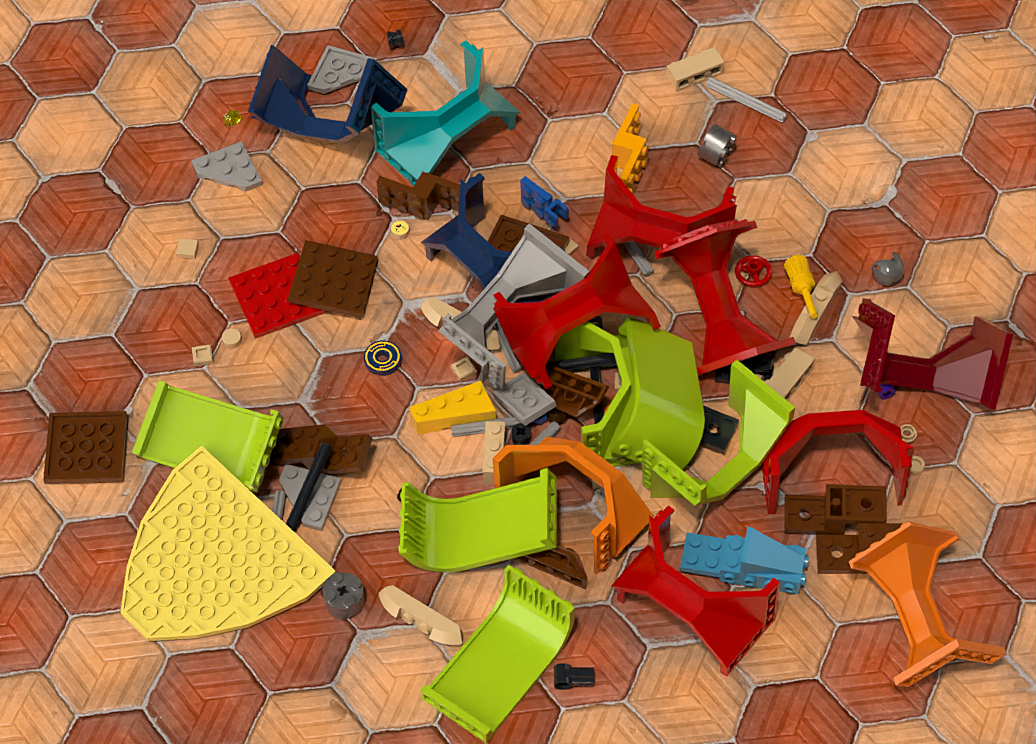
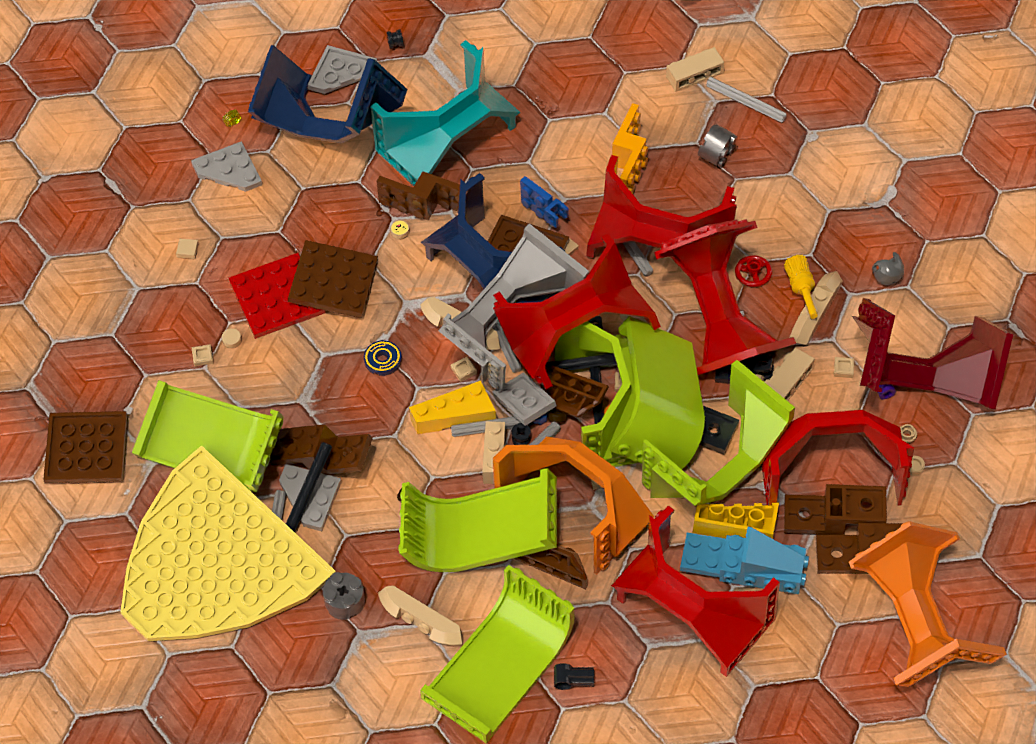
(723, 520): none -> yellow wedge
(844, 367): none -> tan tile

